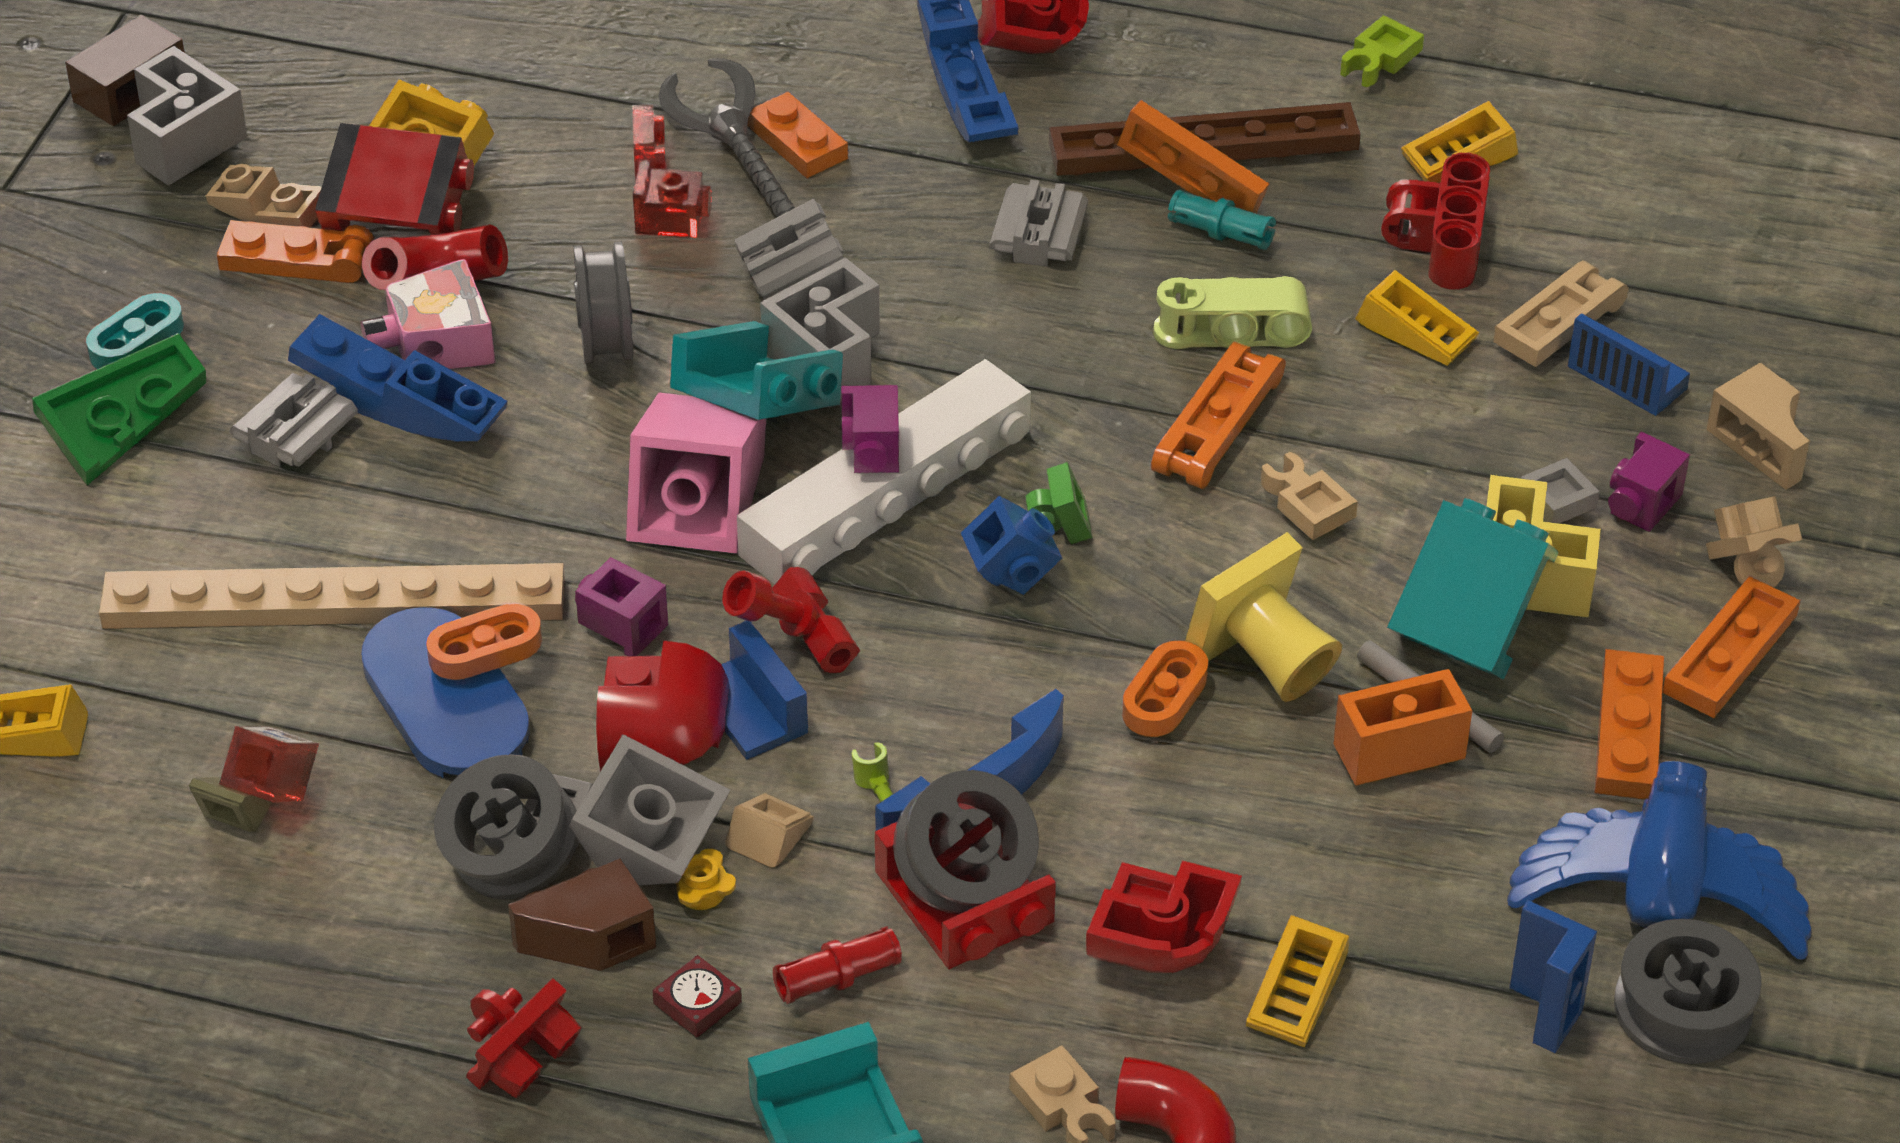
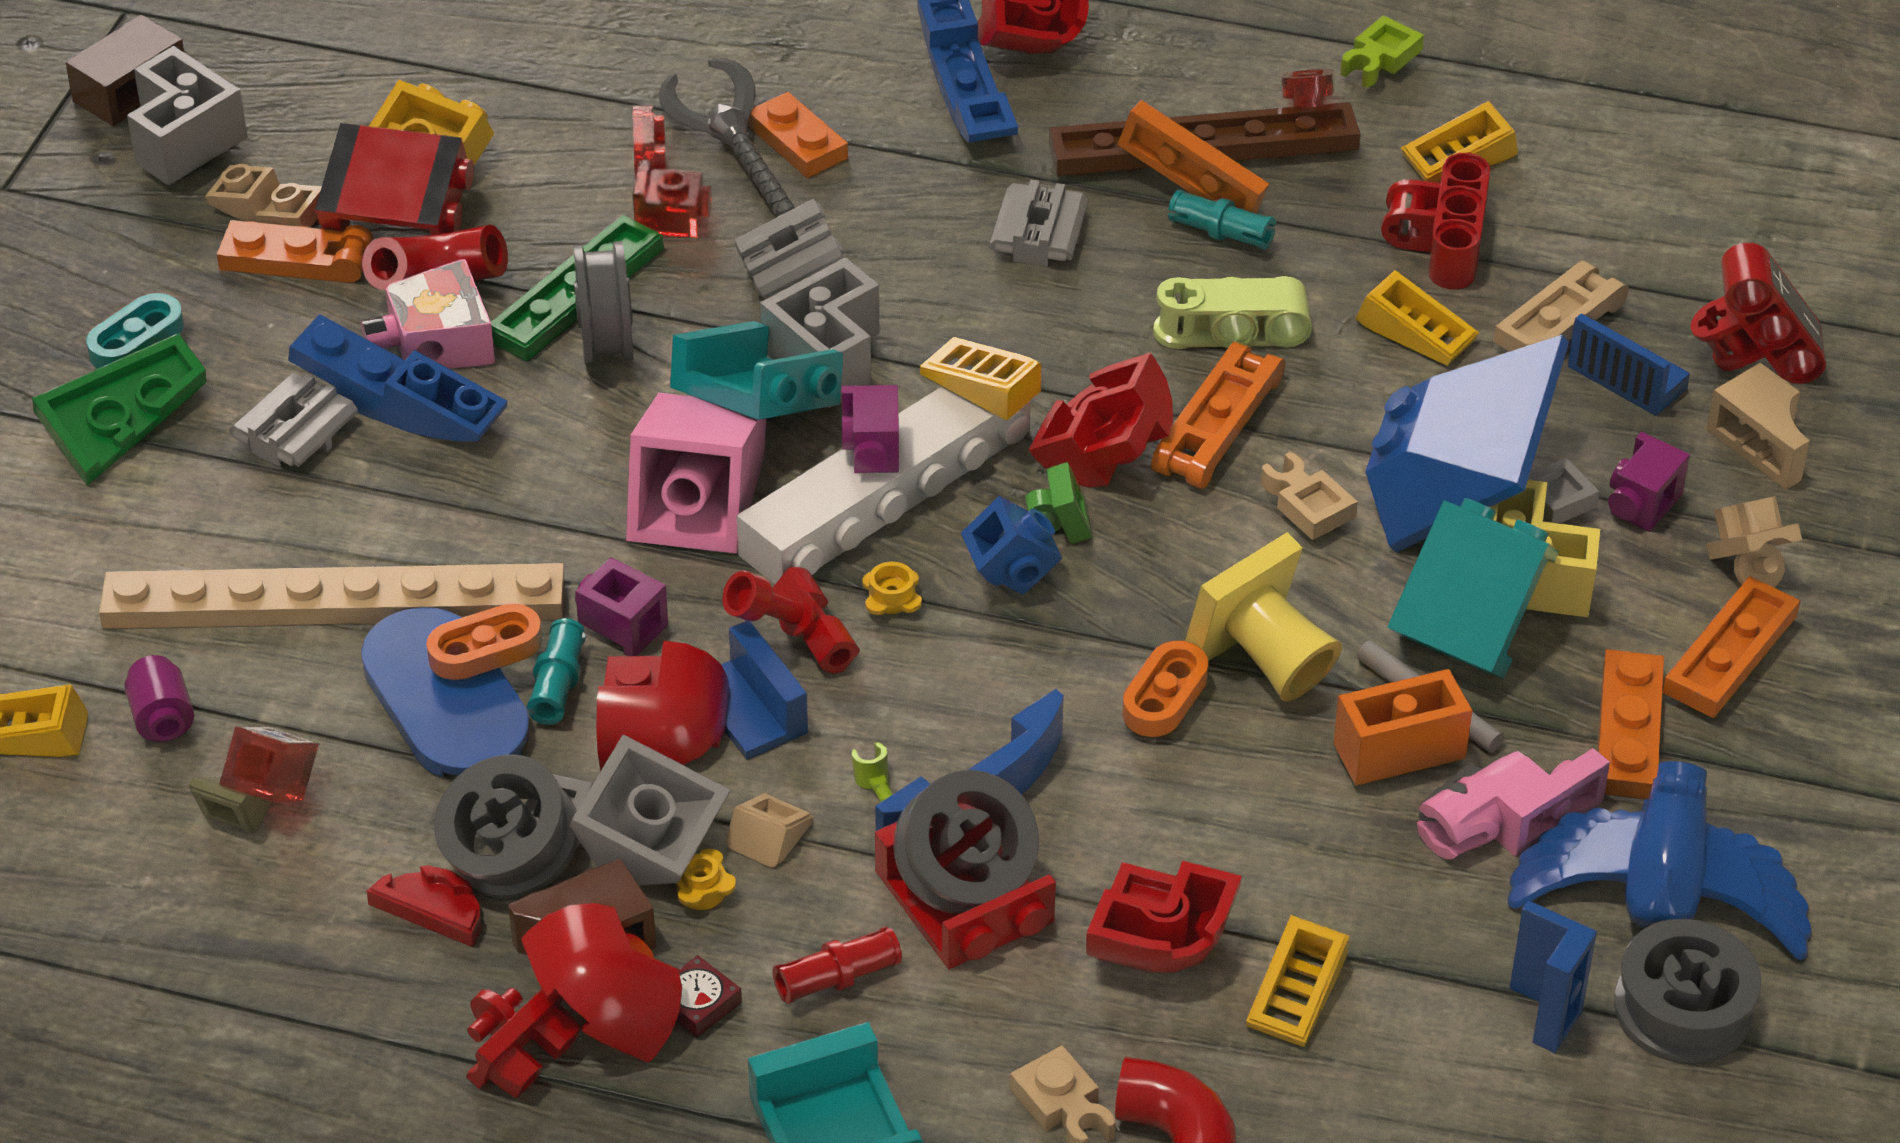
(158, 699): none -> magenta brick
(431, 899): none -> red tile
(551, 303): none -> green tile
(556, 671): none -> teal pin
(606, 977): none -> red brick
(891, 589): none -> yellow plate
(1006, 388): none -> yellow slope
(1107, 421): none -> red brick
(1308, 86): none -> clear red plate
(1461, 438): none -> slope
(1508, 802): none -> bright pink plate
(1761, 319): none -> red beam

